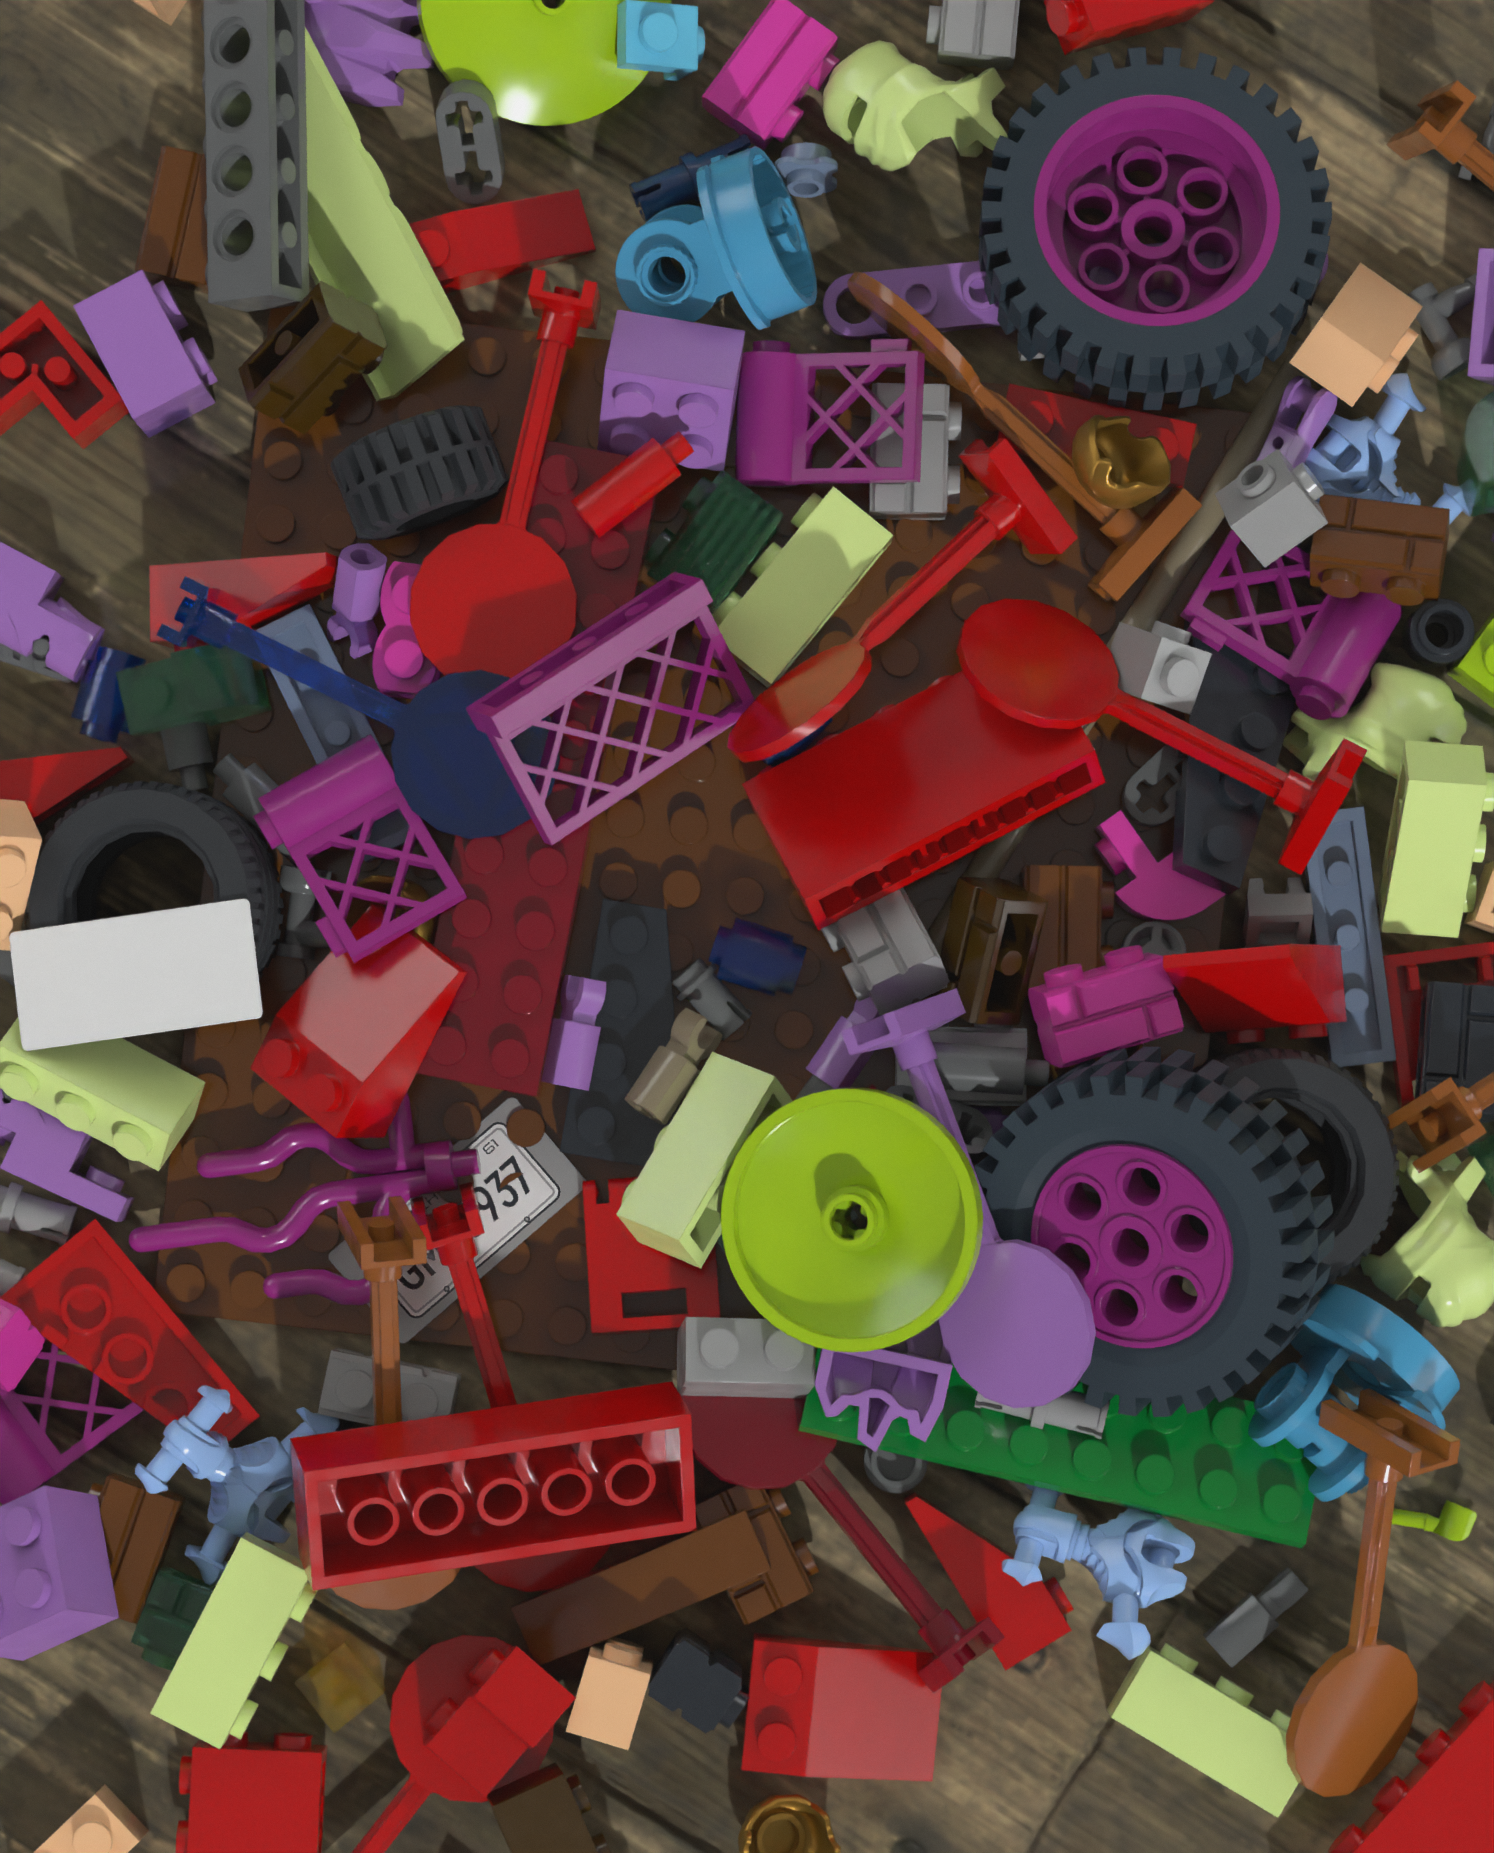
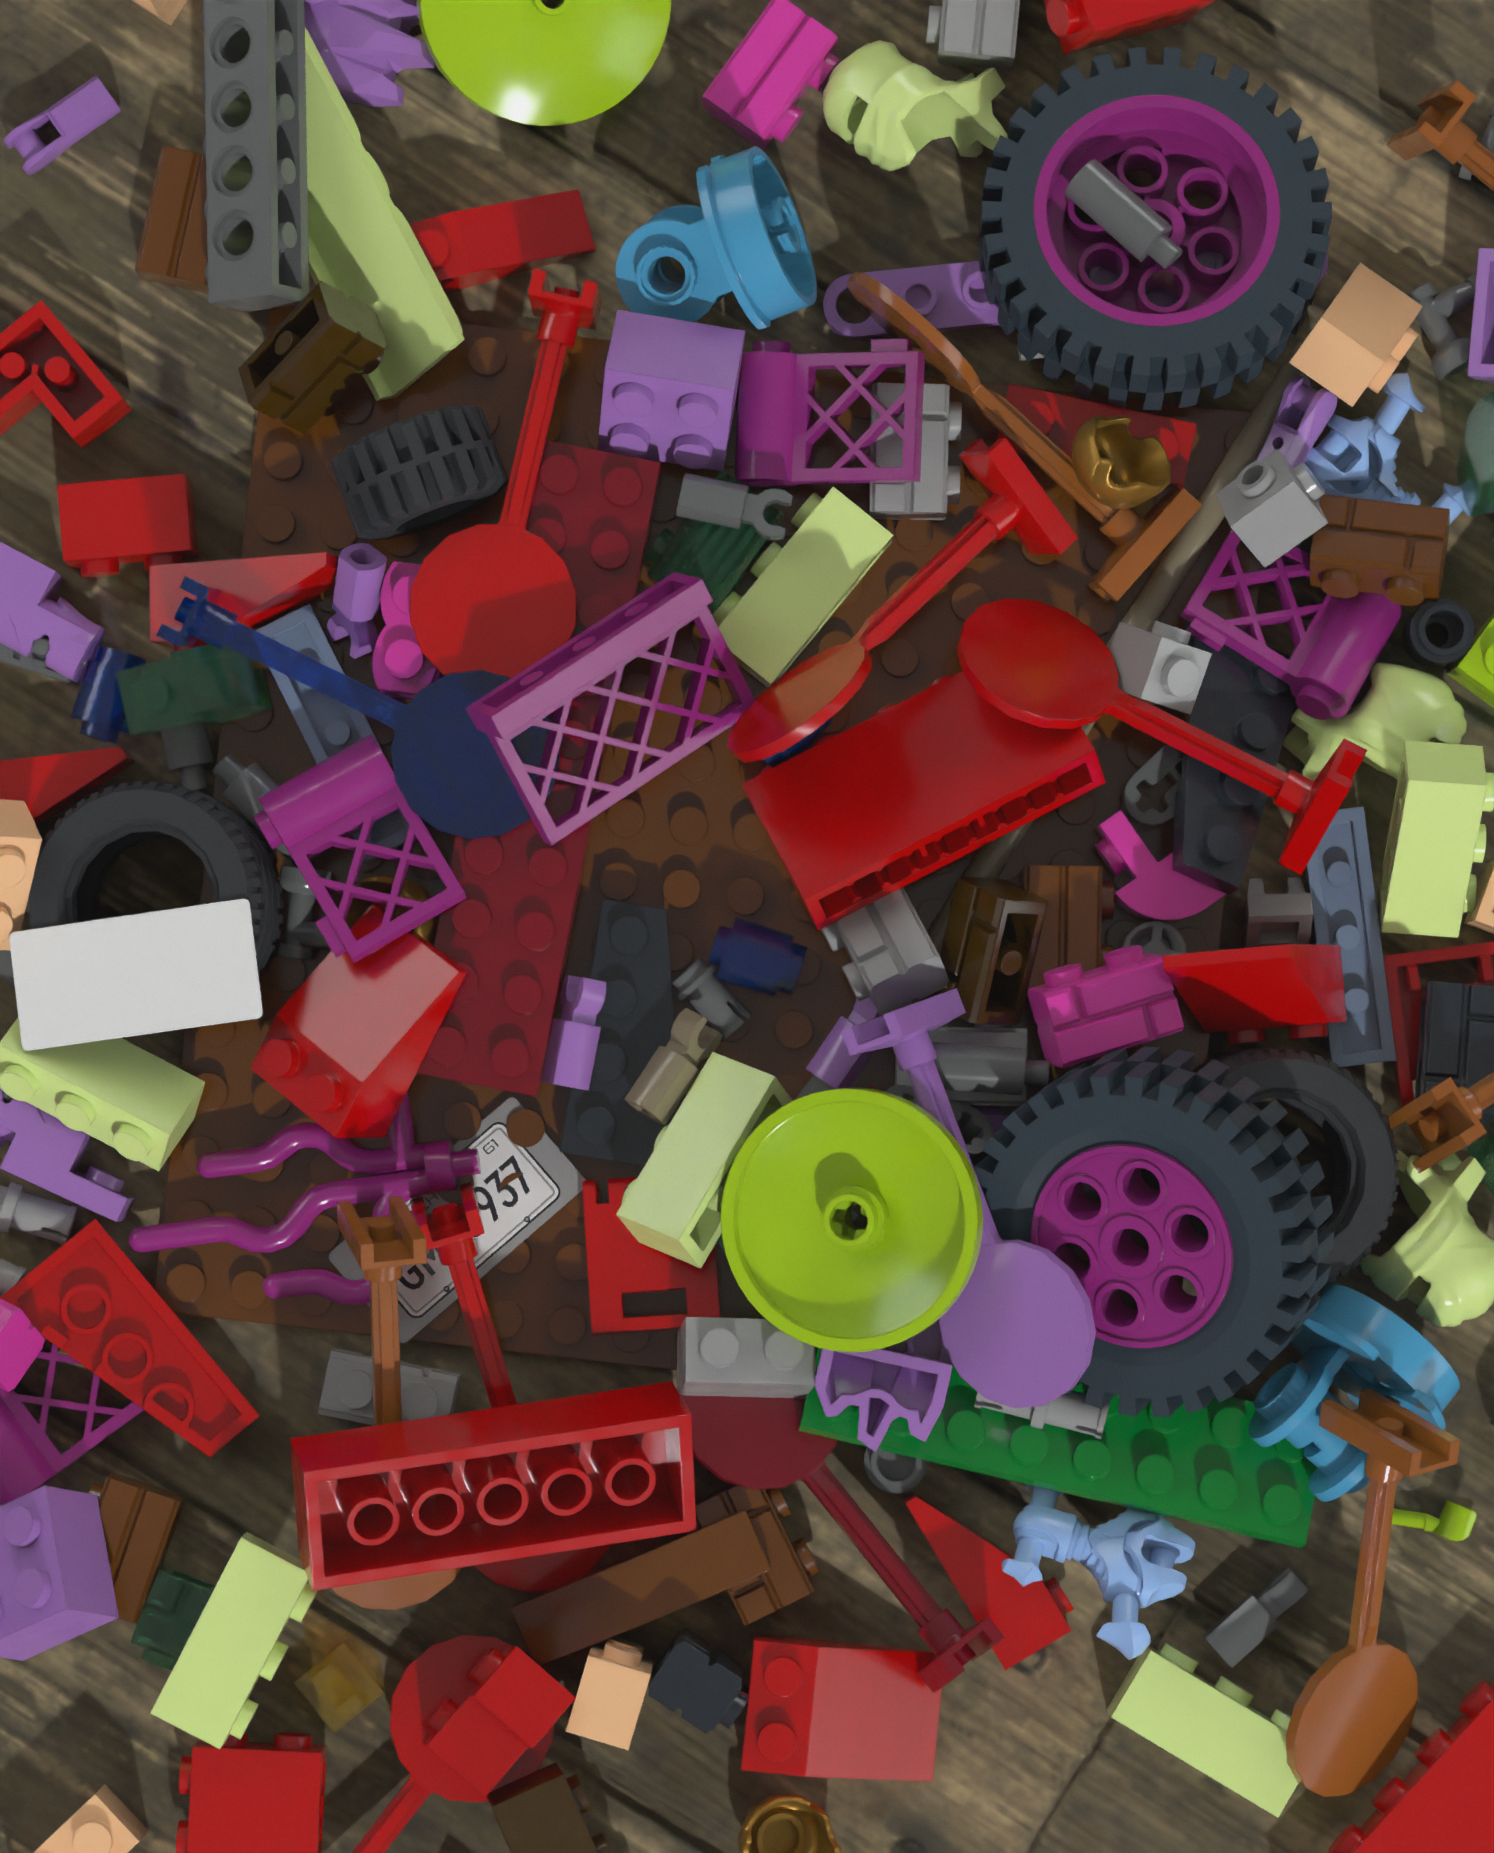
(72, 117): none -> medium lavender bar
(127, 523): none -> red brick
(142, 349): medium lavender brick -> none
(247, 1482): light blue piece -> none
(457, 143): dark grey beam -> none
(631, 483): red cylinder -> none
(659, 38): medium azure bracket -> none
(678, 183): dark blue pin -> none
(729, 504): none -> dark grey bar
(807, 169): sand blue plate -> none
(1123, 214): none -> dark grey cylinder

